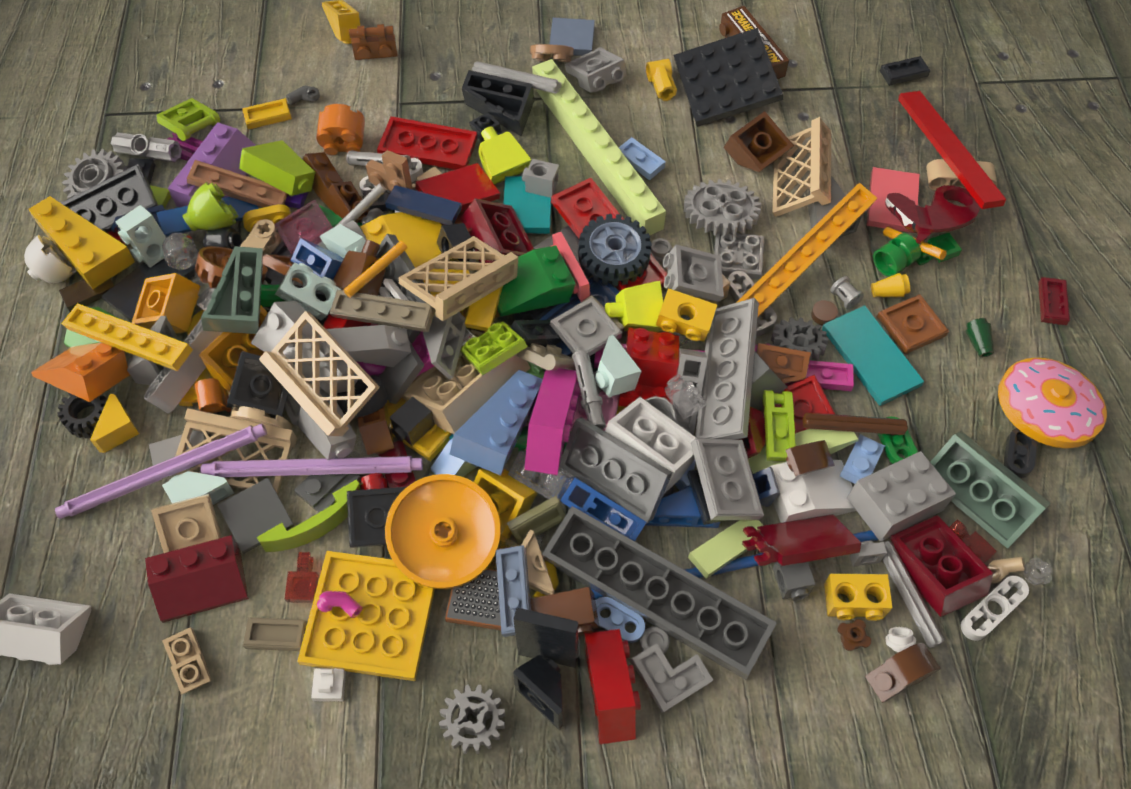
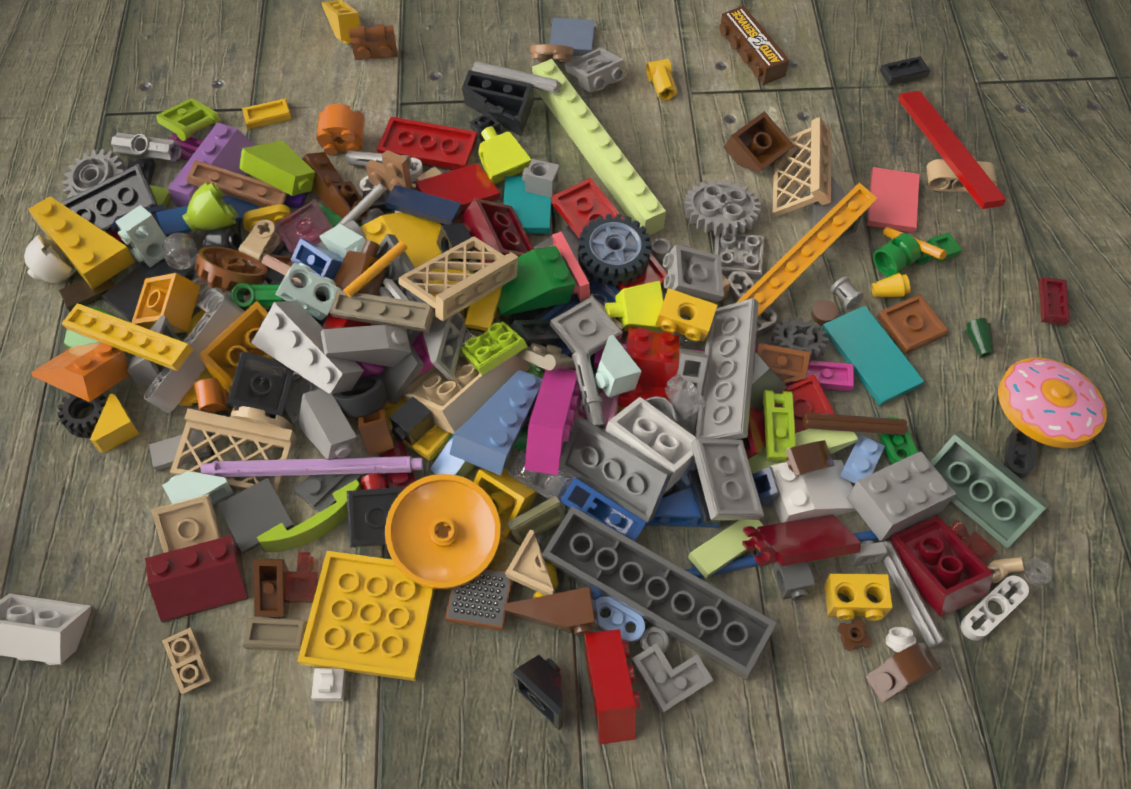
(160, 471): lavender piece -> none
(238, 294): sand green wedge -> none
(269, 587): none -> reddish brown slope
(304, 93): dark grey arm -> none
(309, 395): tan fence -> none
(338, 599): dark pink arm -> none
(462, 726): light grey gear -> none
(512, 585): sand blue tile -> none
(546, 636): black tile -> none
(642, 158): light blue plate -> none
(727, 77): black plate -> none
(938, 217): dark red animal -> none

